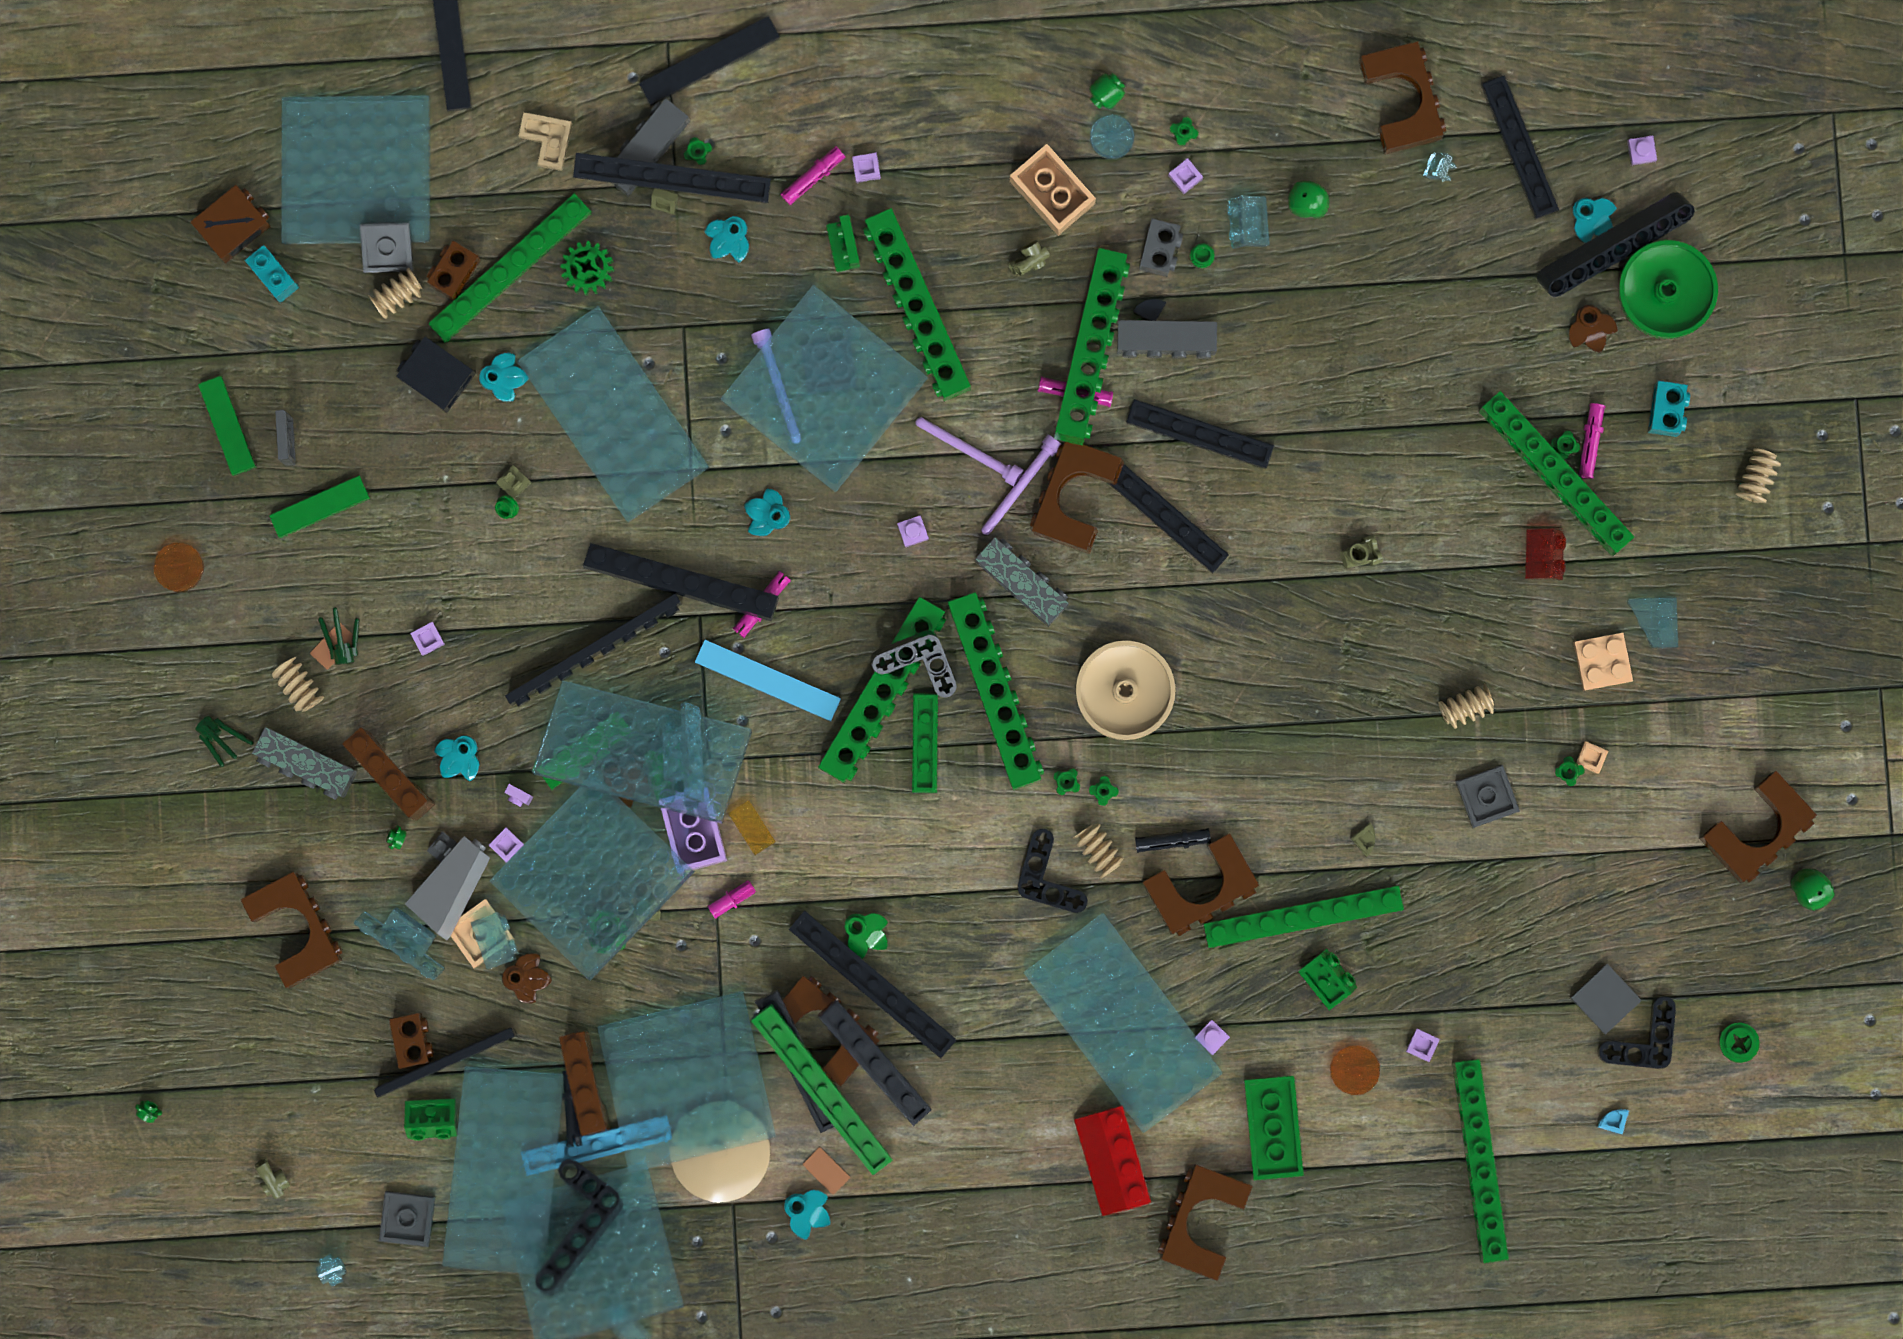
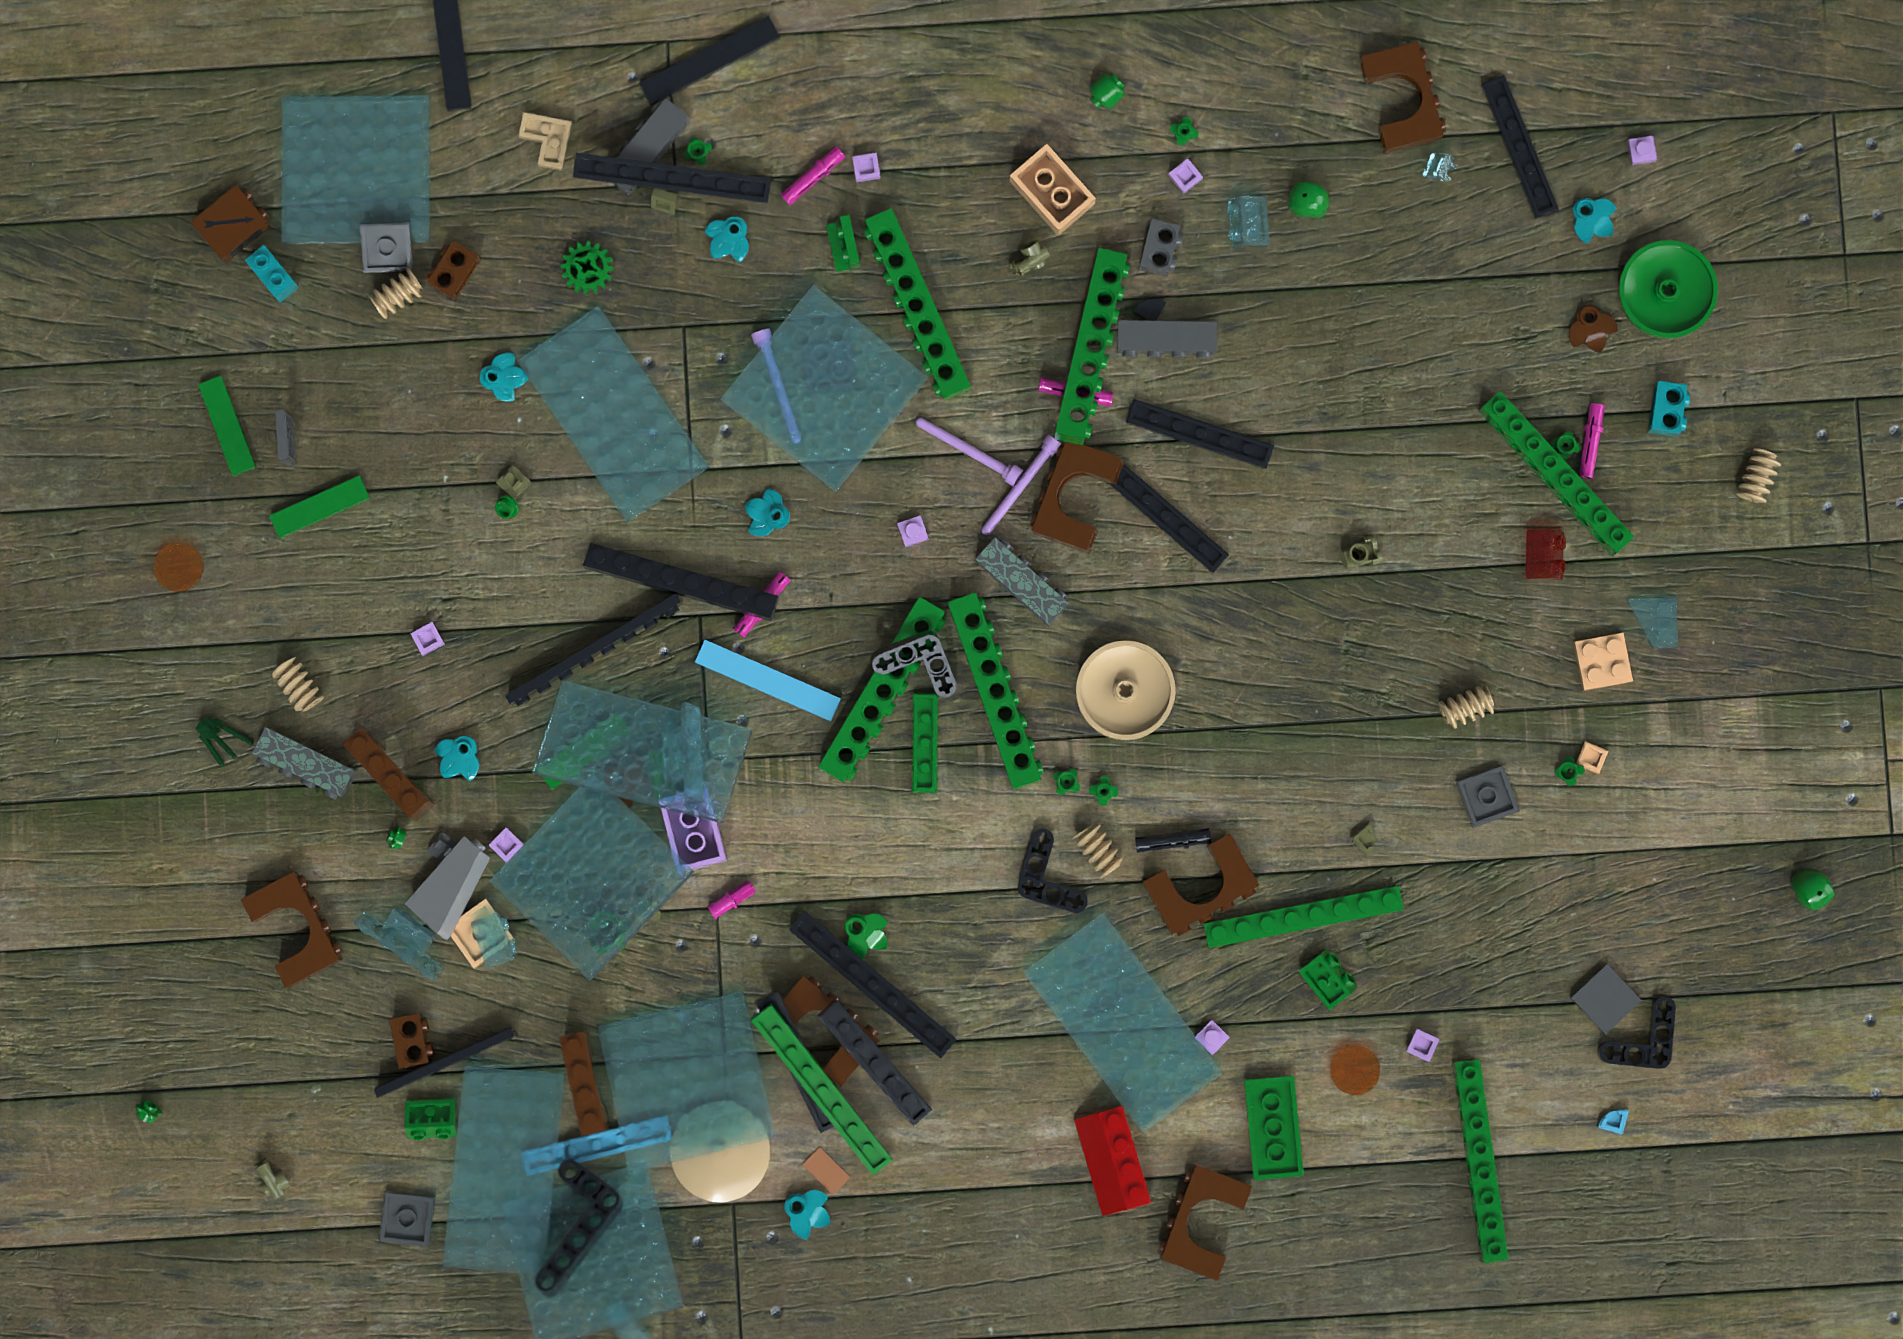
(321, 651): nougat sticker -> none
(331, 1270): clear light blue gear -> none
(342, 652): dark green plant -> none
(435, 374): black panel -> none
(510, 268): green plate -> none
(518, 796): lavender plate -> none
(530, 978): reddish brown plate -> none
(572, 1124): black pin -> none
(752, 827): clear yellow tile -> none
(1112, 137): clear light blue wheel -> none
(1202, 256): green plate -> none
(1615, 244): black beam -> none
(1750, 1044): green gear -> none
(1791, 816): reddish brown arch -> none

